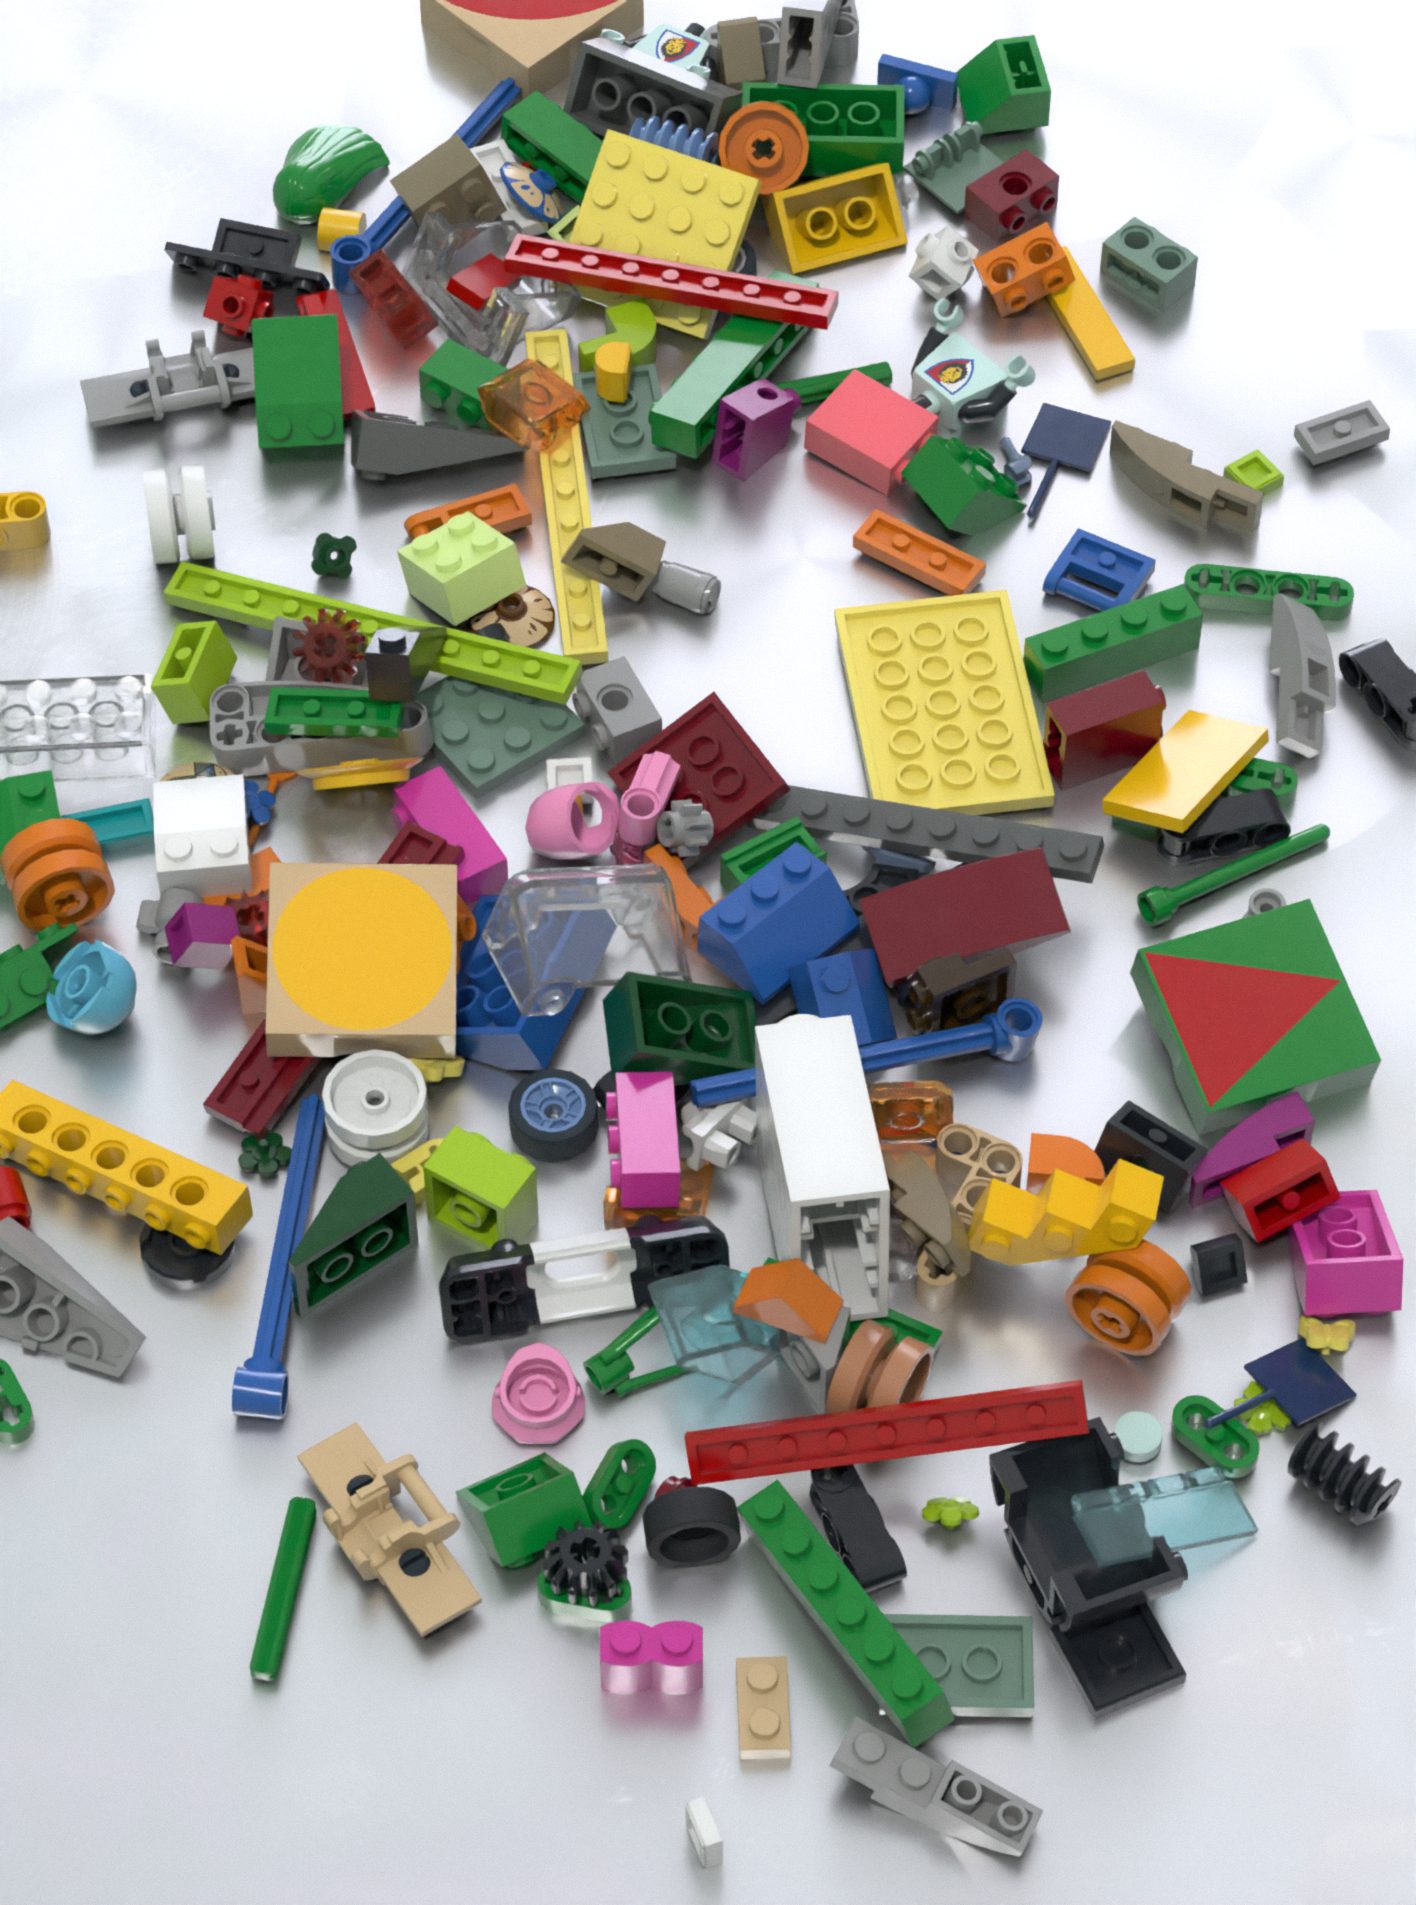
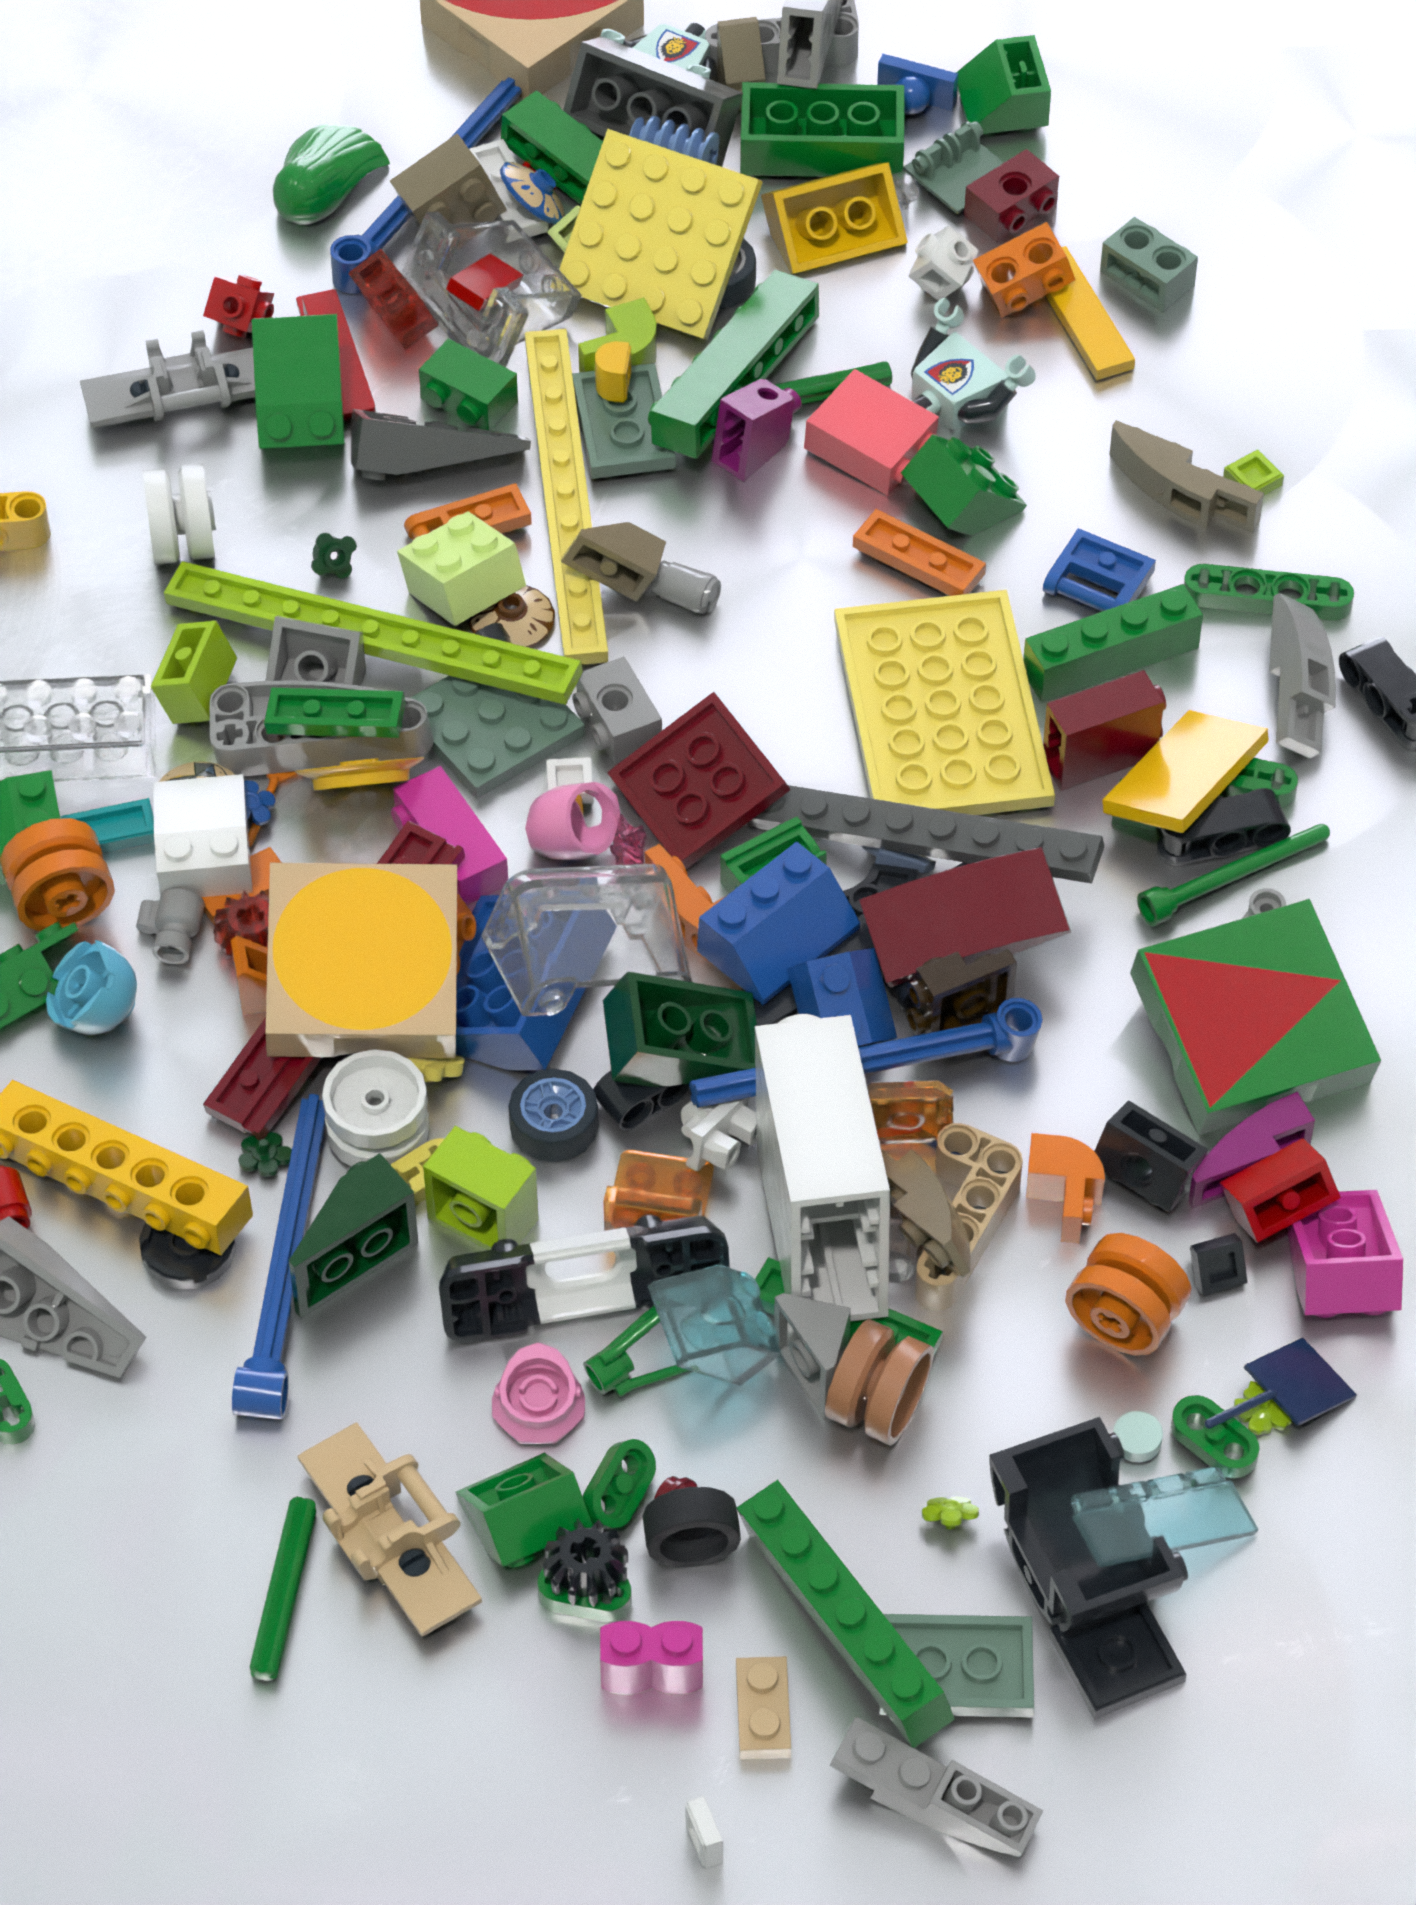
(202, 936): magenta panel -> none
(254, 252): black bracket -> none
(314, 645): clear red gear -> none
(338, 223): yellow brick -> none
(400, 660): black slope -> none
(531, 404): clear orange slope -> none
(644, 1140): brick -> none
(647, 798): bright pink piece -> none
(671, 281): red plate -> none
(685, 828): light grey gear -> none
(765, 122): orange wheel -> none
(790, 1299): orange slope -> none
(856, 1527): black piece -> none
(887, 1432): red plate -> none
(1018, 466): sand blue hand -> none
(1065, 439): dark blue piece -> none
(1066, 1216): yellow brick -> none
(1326, 1336): light yellow piece -> none
(1340, 1477): black piece -> none
(1341, 432): light grey plate -> none

